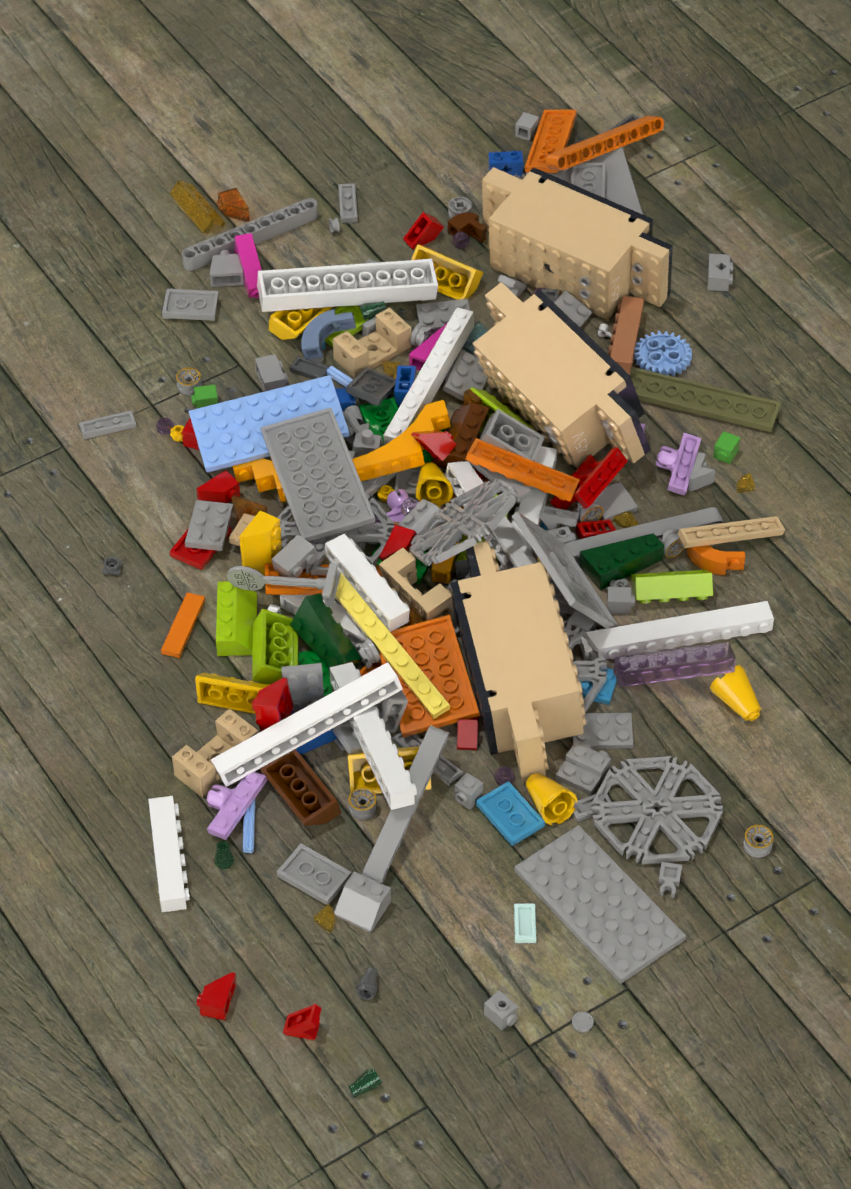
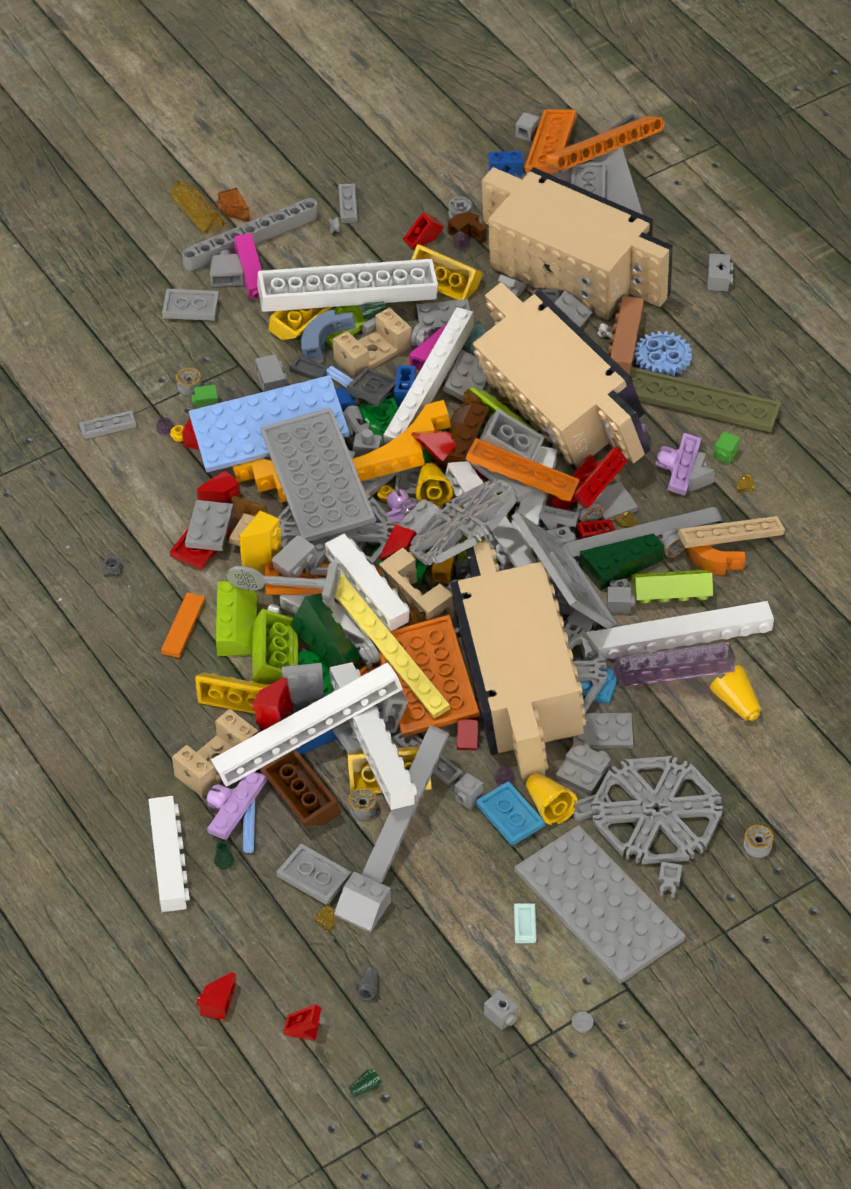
(390, 368): clear yellow tile -> none

